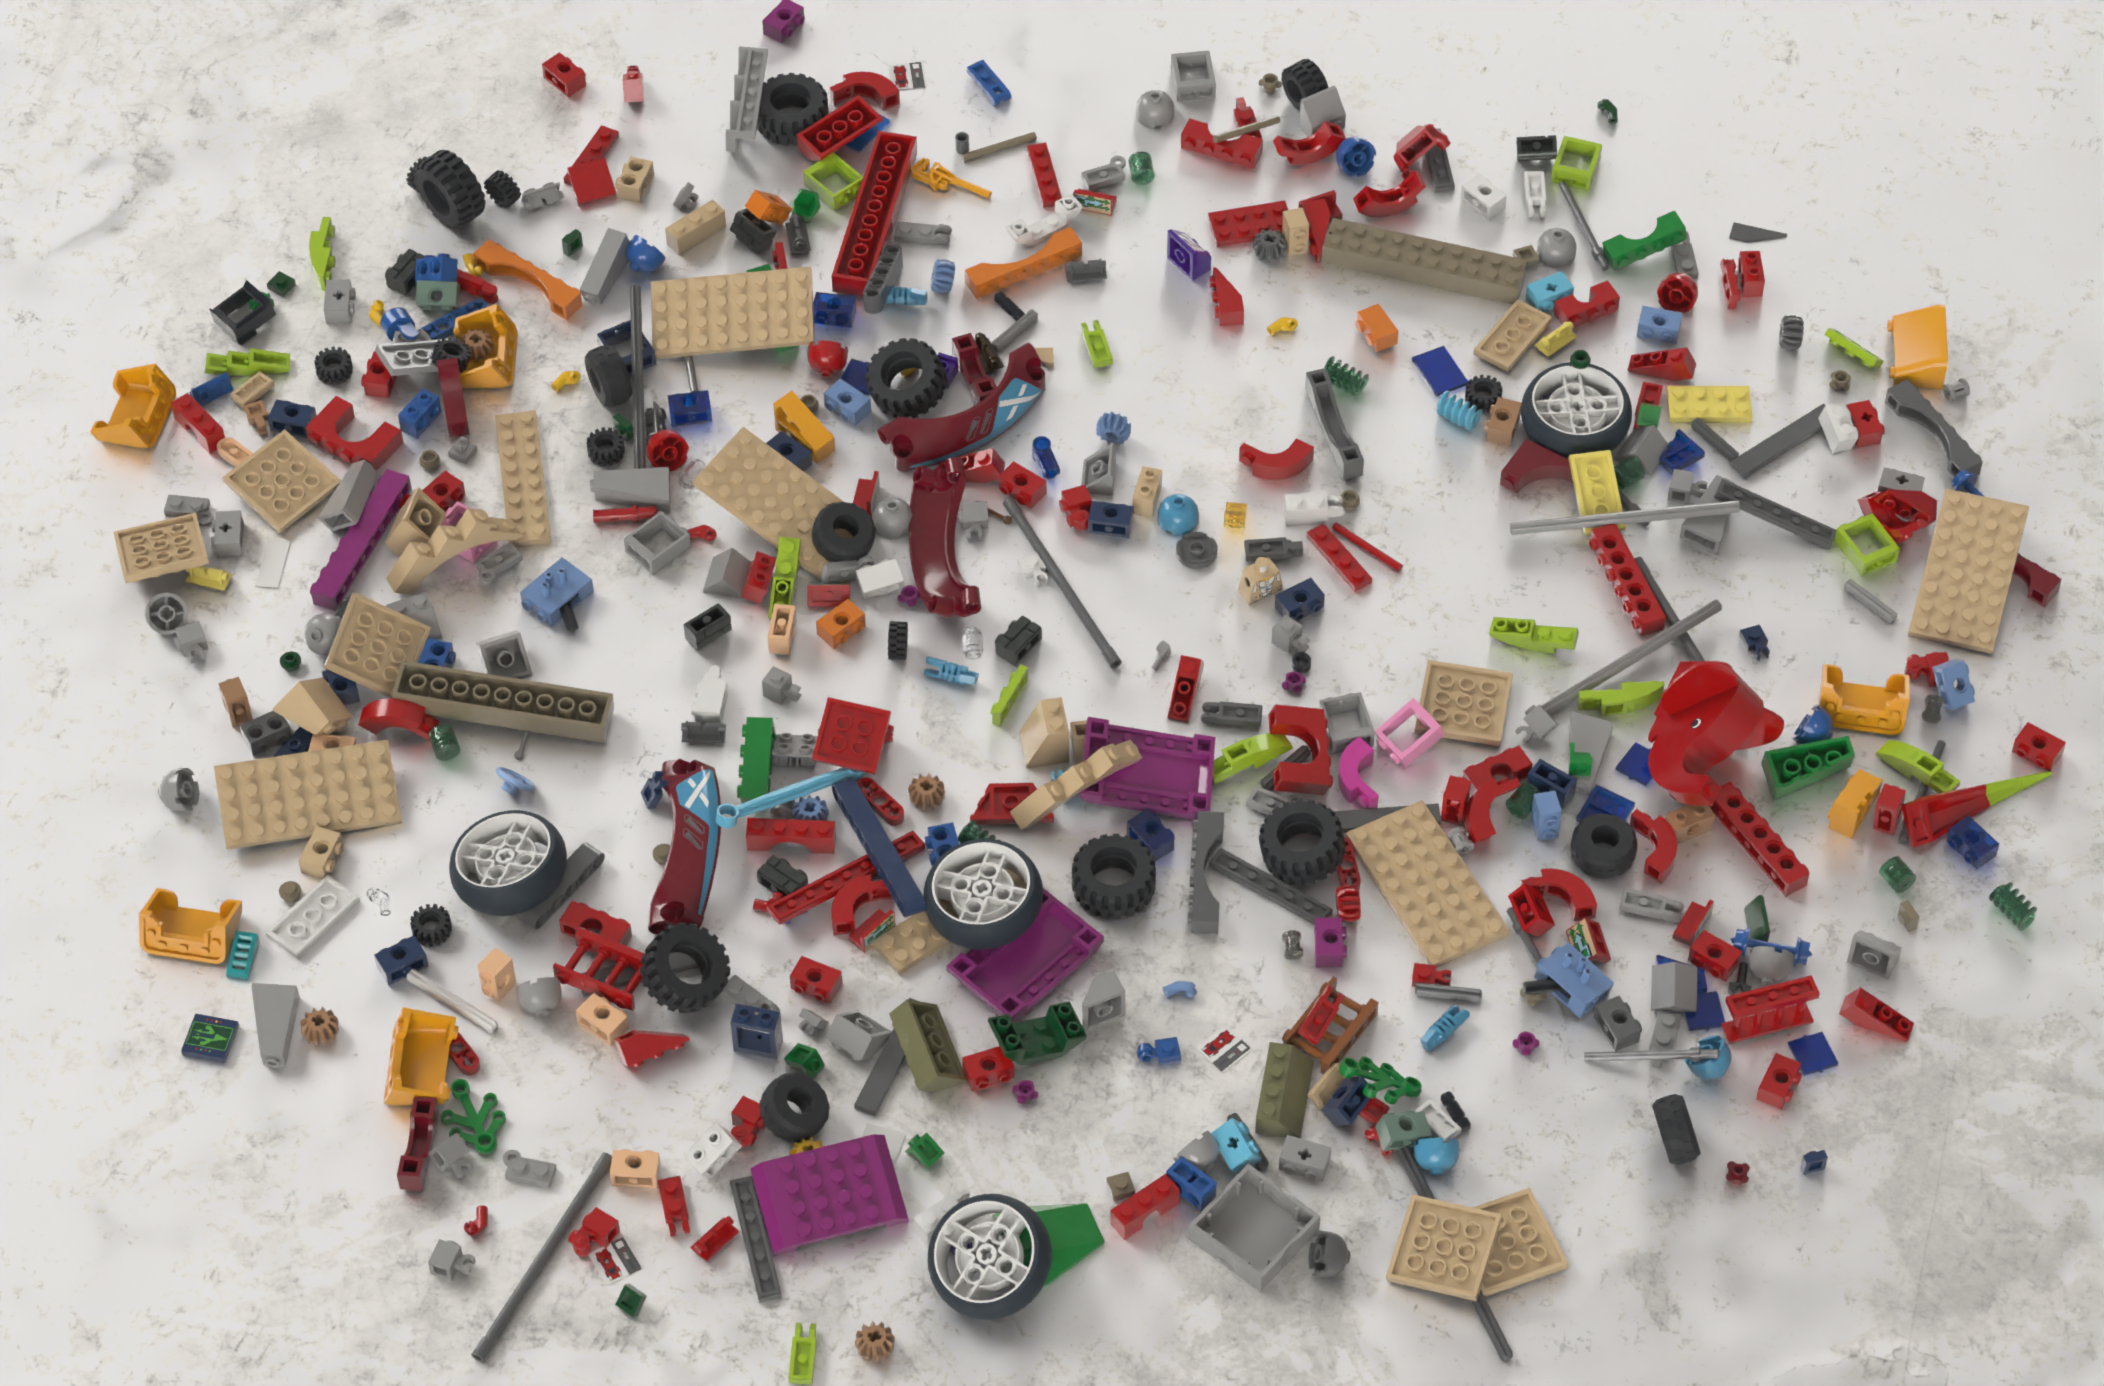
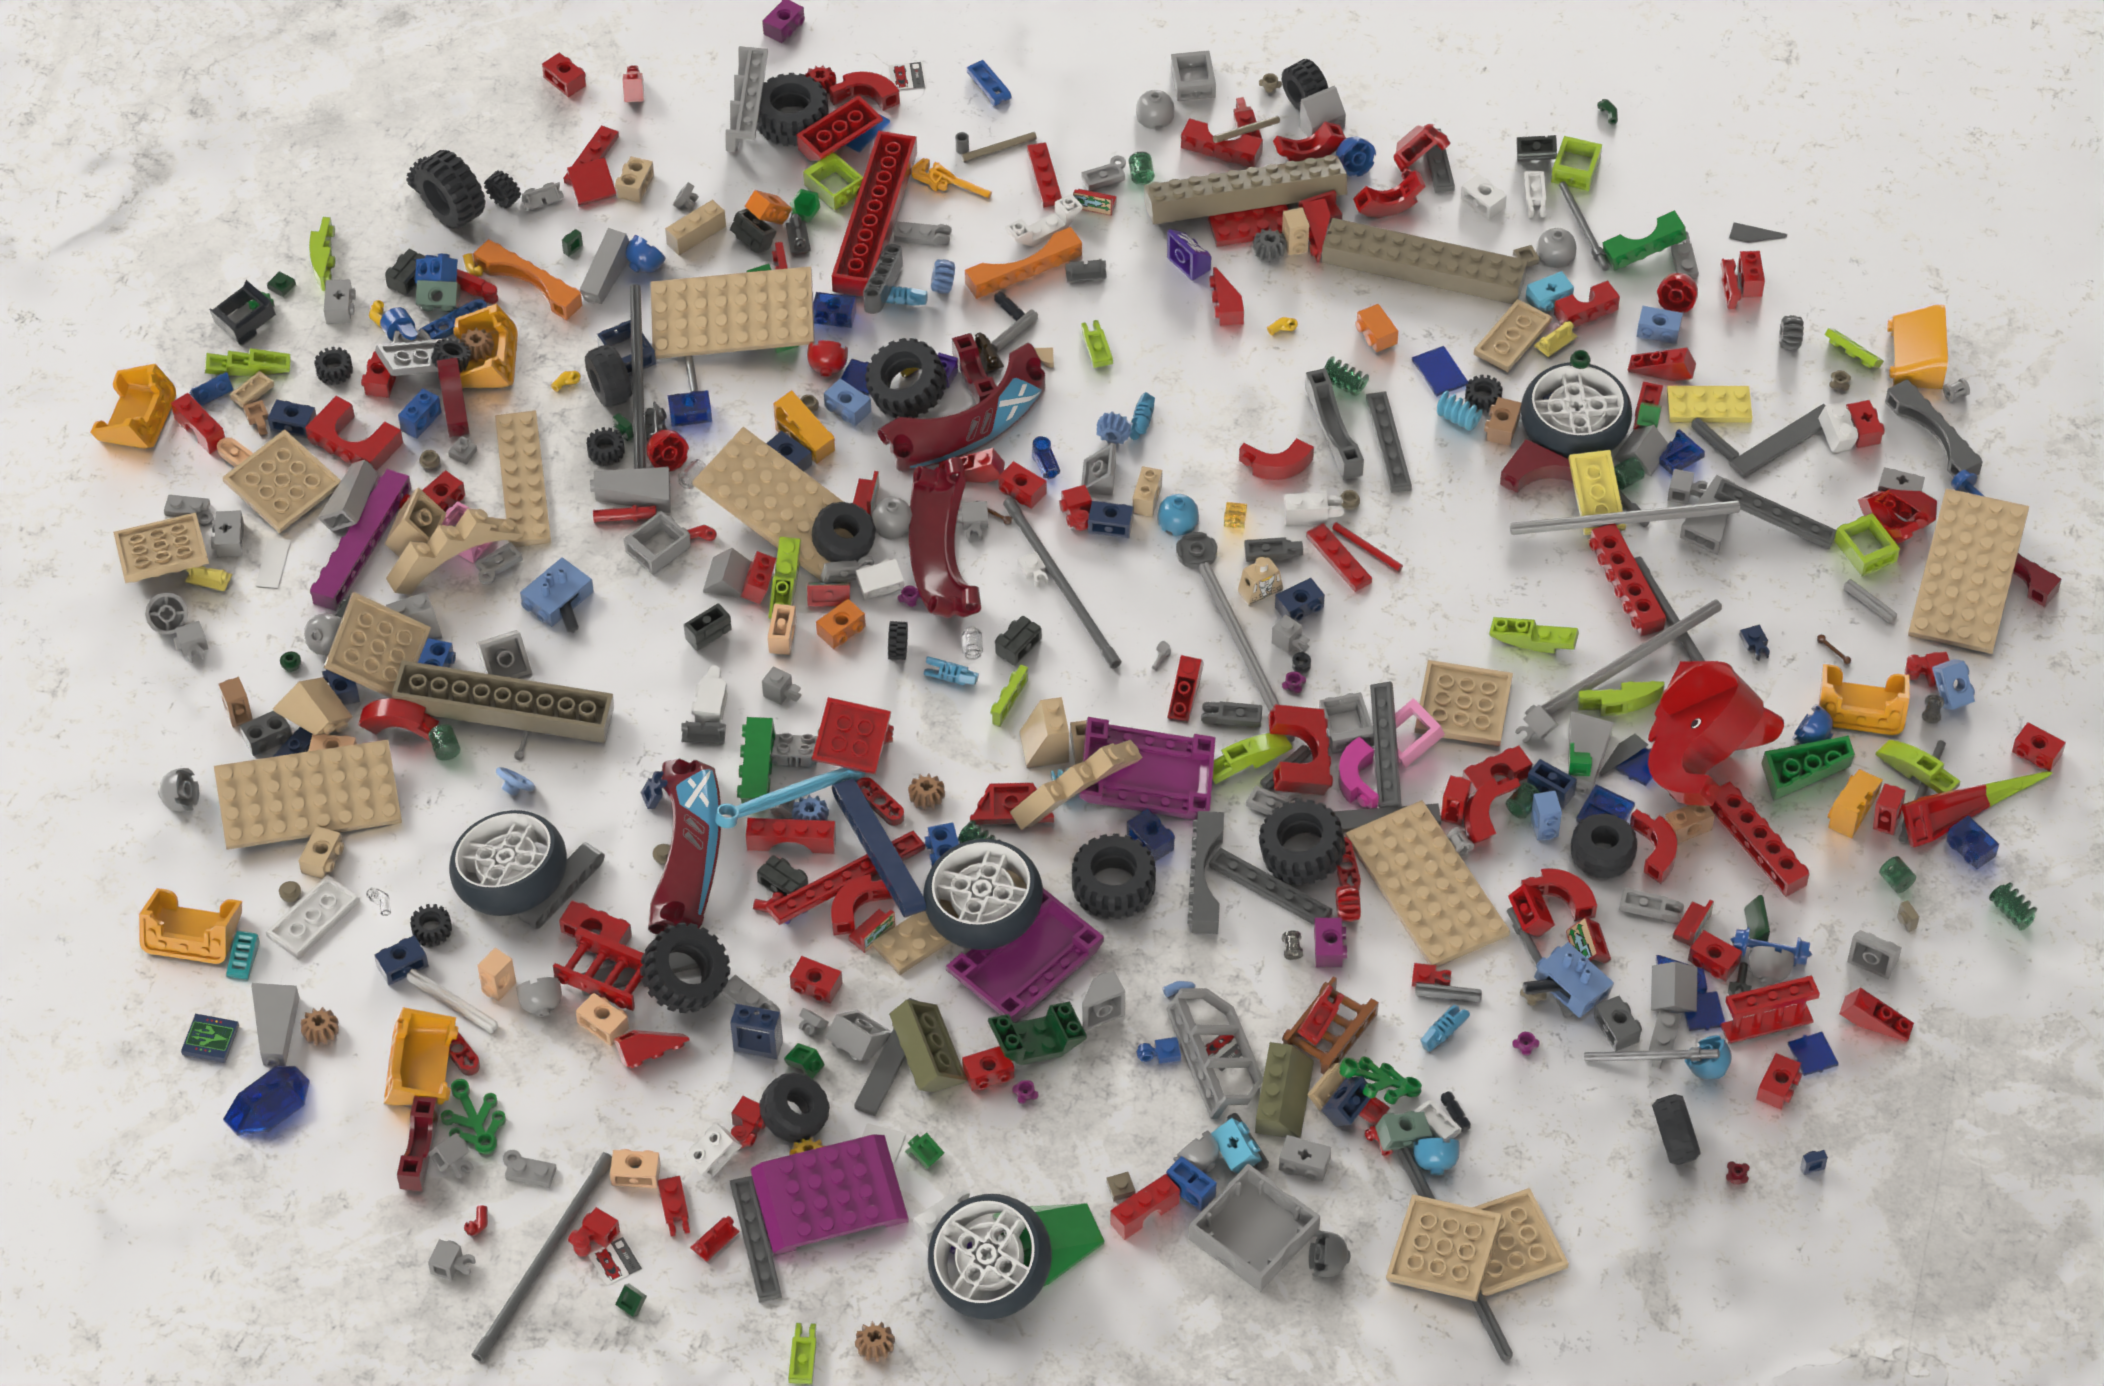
(268, 1101): none -> clear blue wedge
(823, 75): none -> red gear
(1142, 415): none -> dark azure hinge
(1197, 1056): none -> light grey plate
(1239, 638): none -> light grey axle
(1244, 189): none -> dark tan brick
(1385, 744): none -> dark grey tile
(1388, 442): none -> dark grey tile
(1624, 751): none -> dark grey sticker
(1822, 639): none -> reddish brown hinge

